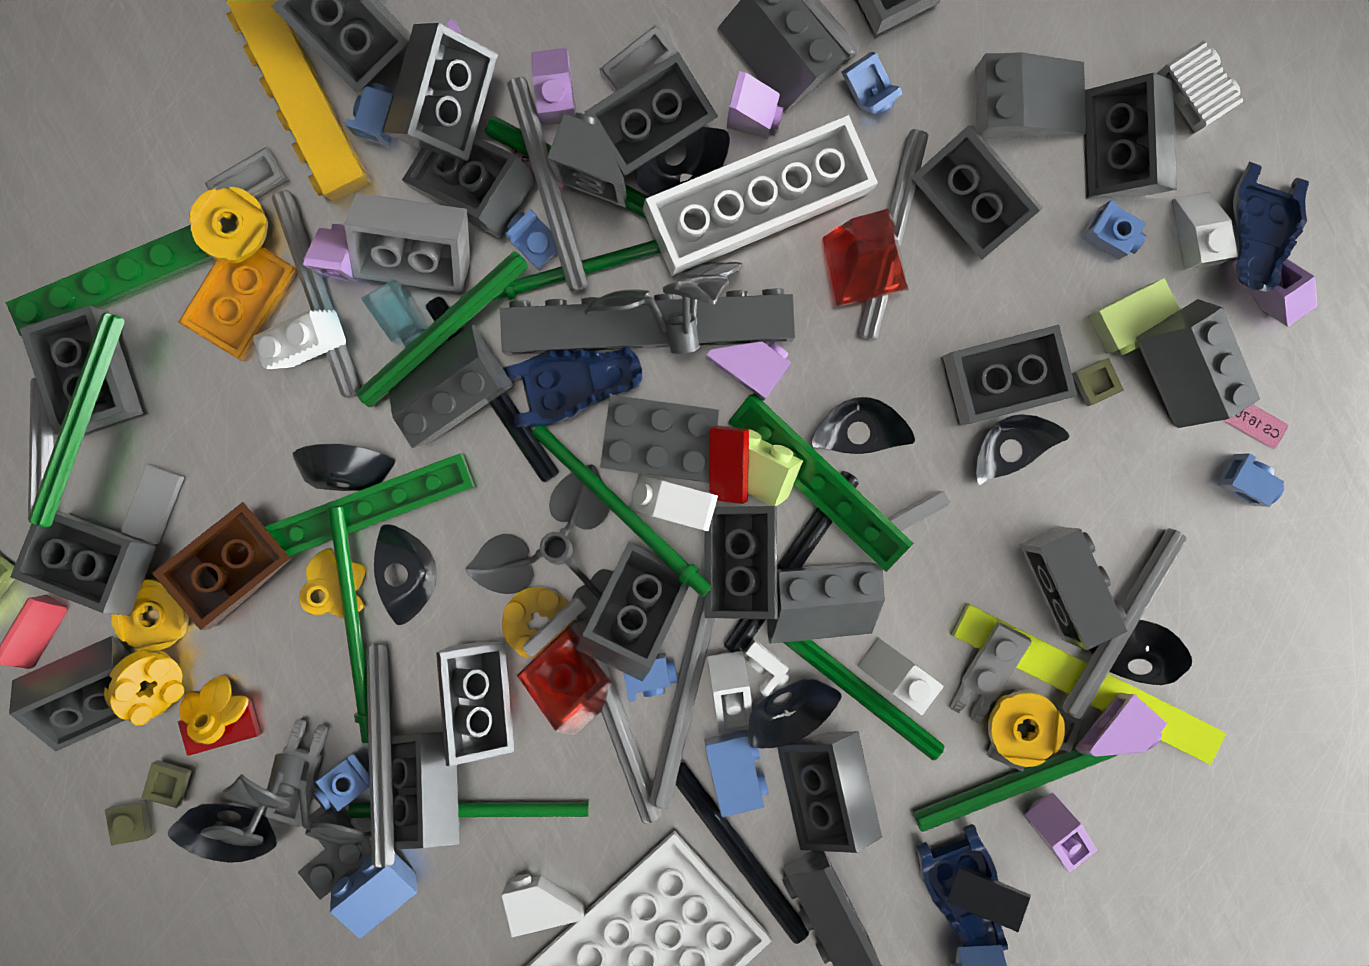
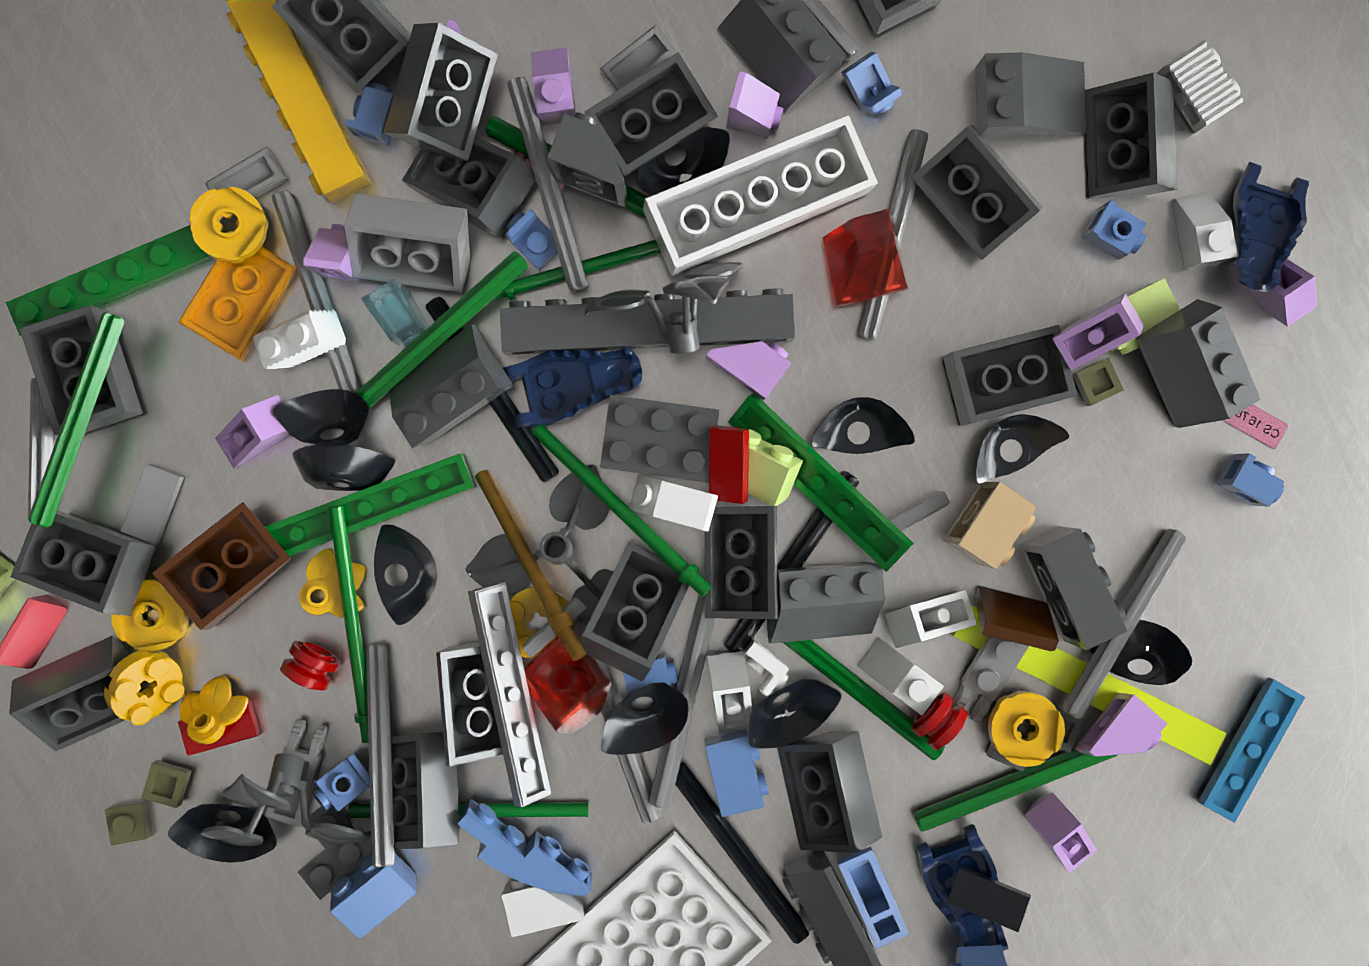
(251, 432): none -> lavender slope
(310, 665): none -> red wheel
(323, 410): none -> black piece
(509, 693): none -> light grey tile
(533, 862): none -> medium blue slope
(561, 621): none -> pearl gold bar
(643, 731): none -> black piece
(873, 897): none -> medium blue slope
(930, 619): none -> white slope
(940, 721): none -> red wheel
(991, 525): none -> tan brick
(1016, 619): none -> reddish brown tile
(1099, 332): none -> lavender slope
(1251, 749): none -> dark azure plate

